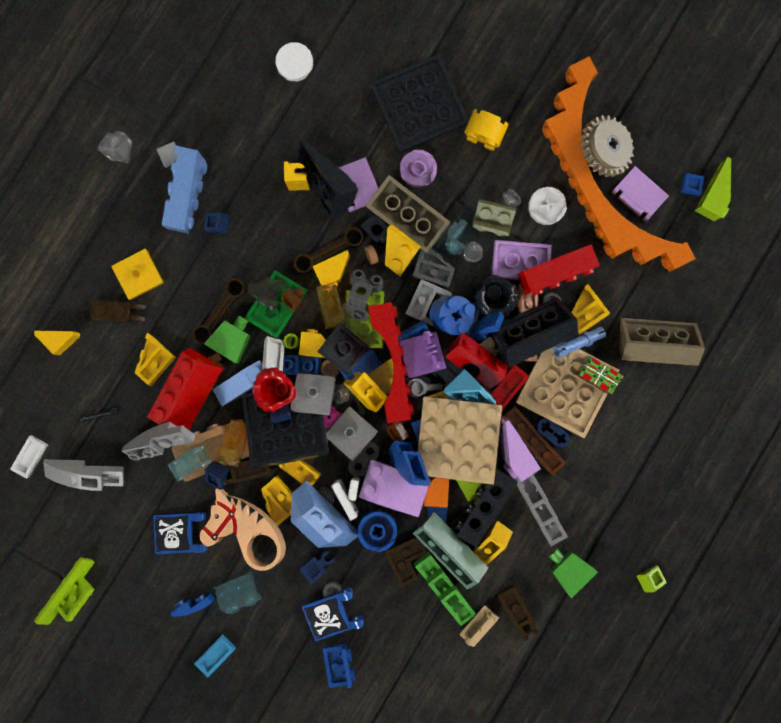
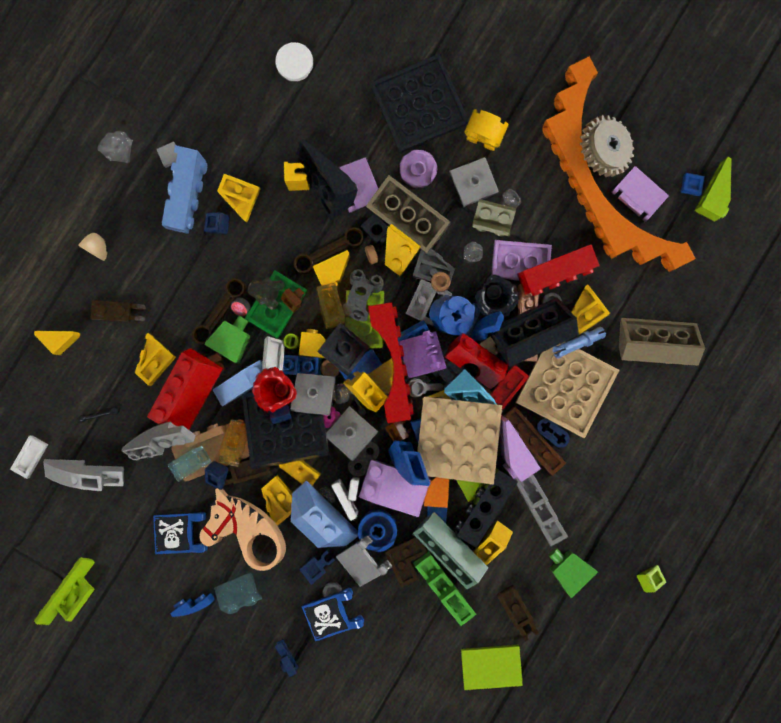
(95, 245): none -> tan brick
(137, 274): yellow plate -> none
(215, 656): dark azure tile -> none
(239, 195): none -> yellow wing
(240, 307): none -> tile
(287, 661): none -> dark blue plate
(338, 666): blue bracket -> none
(360, 563): none -> light grey flag
(440, 282): none -> medium nougat tile
(454, 233): clear light blue bracket -> none
(474, 182): none -> light grey plate
(478, 626): tan hinge -> none
(491, 667): none -> lime tile
(547, 205): white tile -> none
(599, 375): piece -> none

